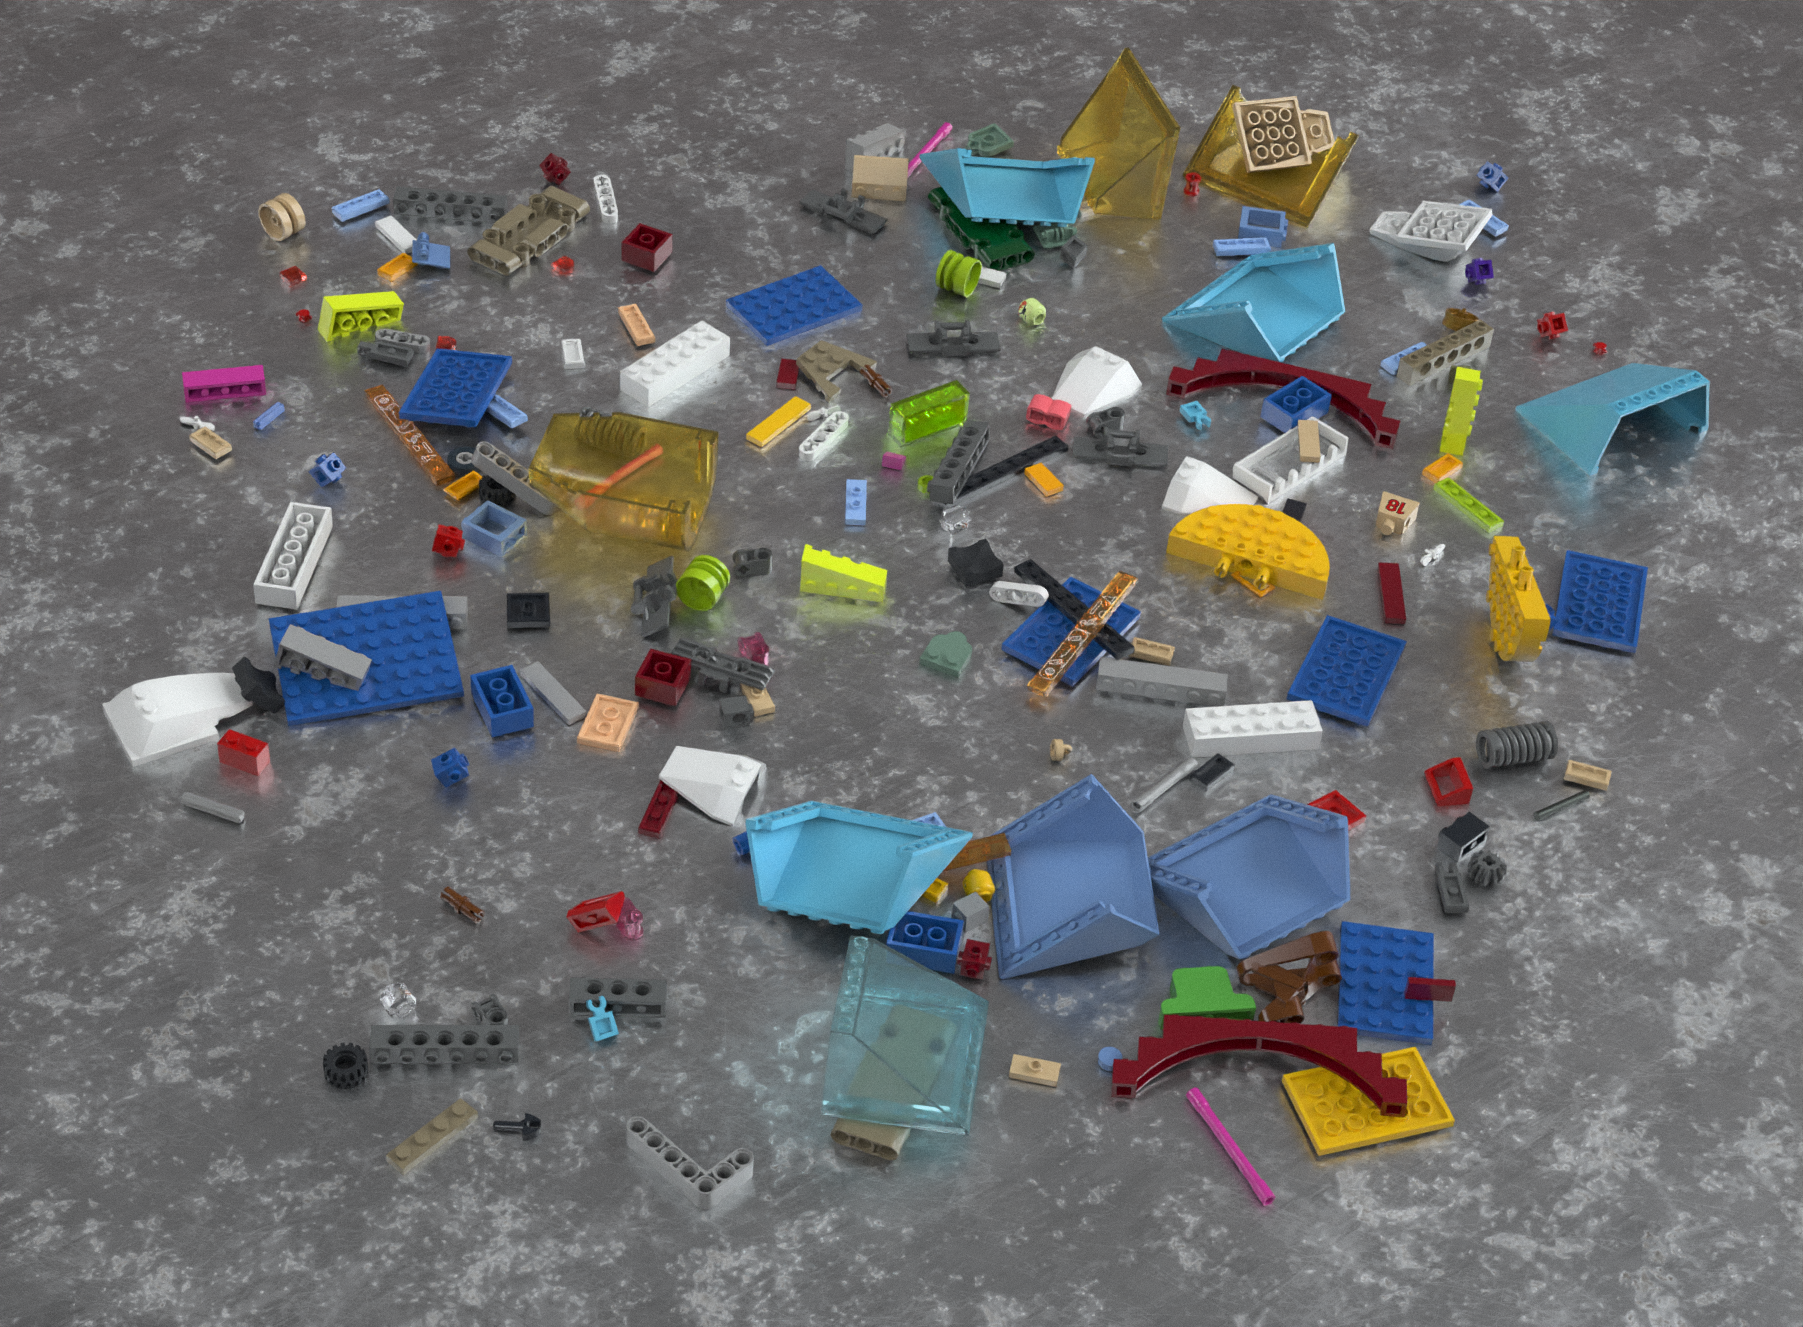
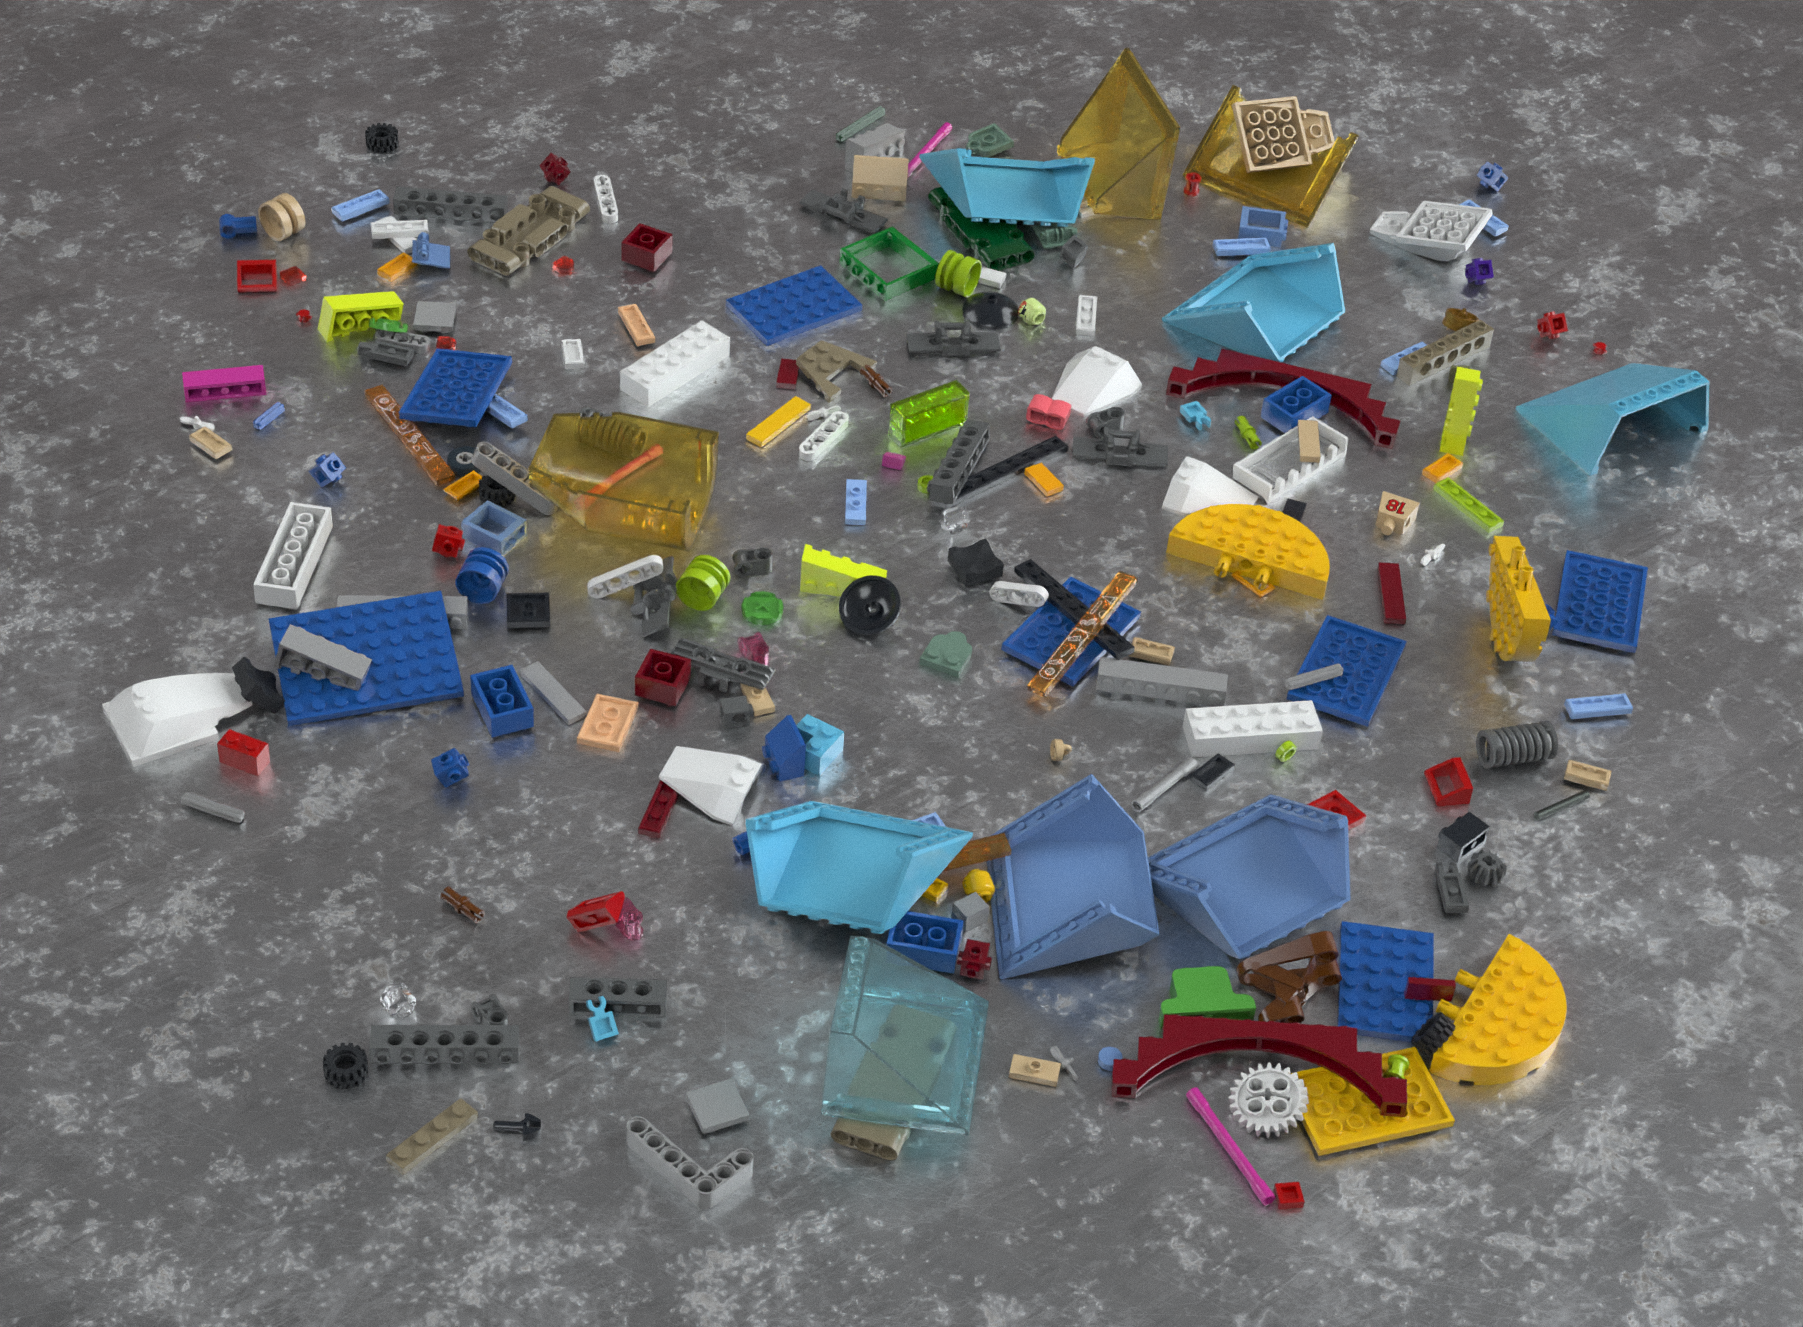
(231, 225): none -> blue piece
(256, 271): none -> red tile
(381, 138): none -> black tyre
(388, 325): none -> bright green tile
(398, 229): none -> white tile
(434, 316): none -> light grey tile
(482, 575): none -> blue wheel
(606, 587): none -> white beam
(717, 1106): none -> light grey tile
(762, 608): none -> bright green tile
(785, 750): none -> blue slope
(822, 743): none -> medium azure brick
(860, 124): none -> axle
(863, 596): none -> black dish
(904, 247): none -> green window
(990, 310): none -> black dish
(1065, 1062): none -> light grey piece
(1086, 315): none -> white tile
(1248, 432): none -> lime pin
(1268, 1100): none -> white gear
(1286, 751): none -> lime tile
(1289, 1195): none -> red tile
(1313, 676): none -> light grey axle
(1397, 1066): none -> lime bush
(1433, 1034): none -> black tyre
(1507, 1020): none -> yellow brick
(1598, 706): none -> light blue plate

